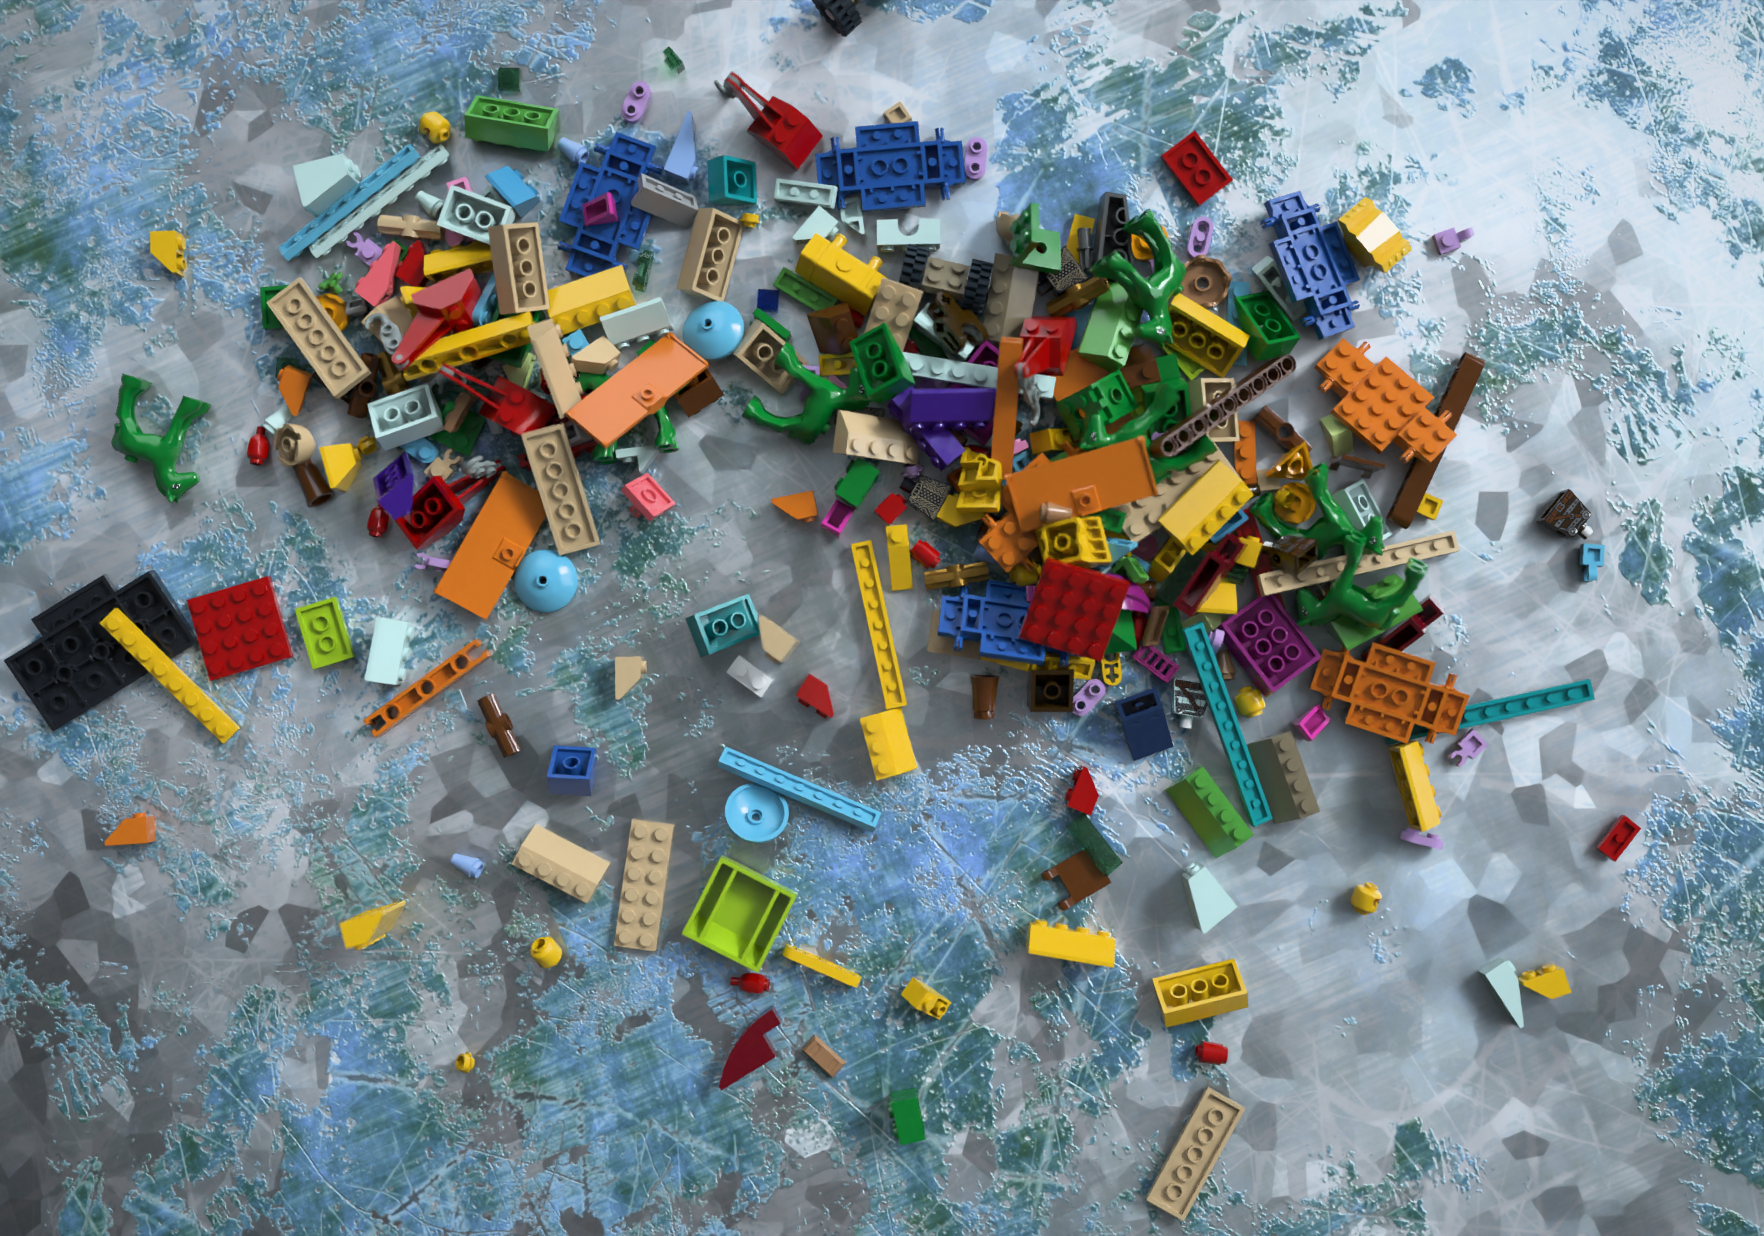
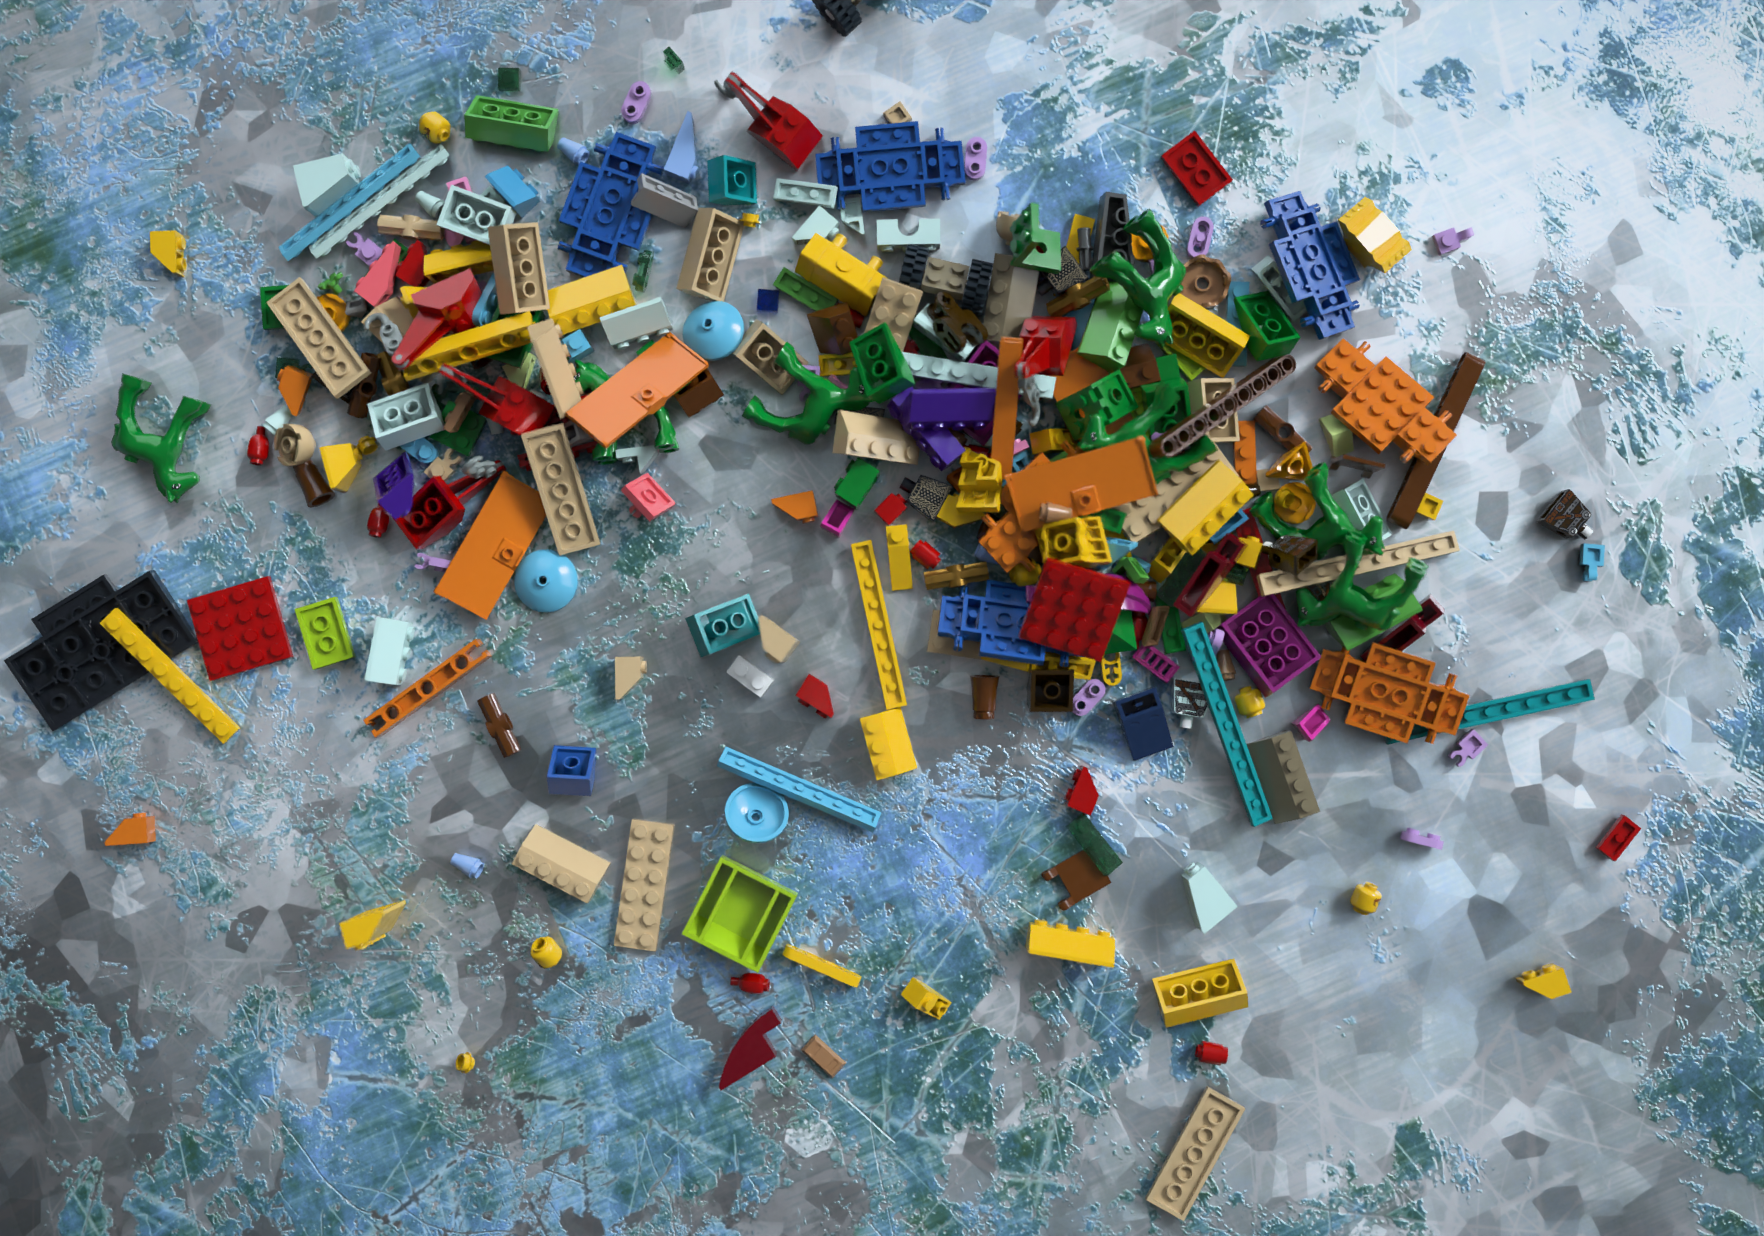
(597, 357): tan slope -> none
(600, 210): dark pink slope -> none
(777, 328): green tile -> none
(907, 1114): green brick -> none
(912, 470): lavender plate -> none
(1146, 548): bright pink piece -> none
(1209, 811): bright green slope -> none
(1414, 785): yellow slope -> none
(1504, 985): light aqua slope -> none

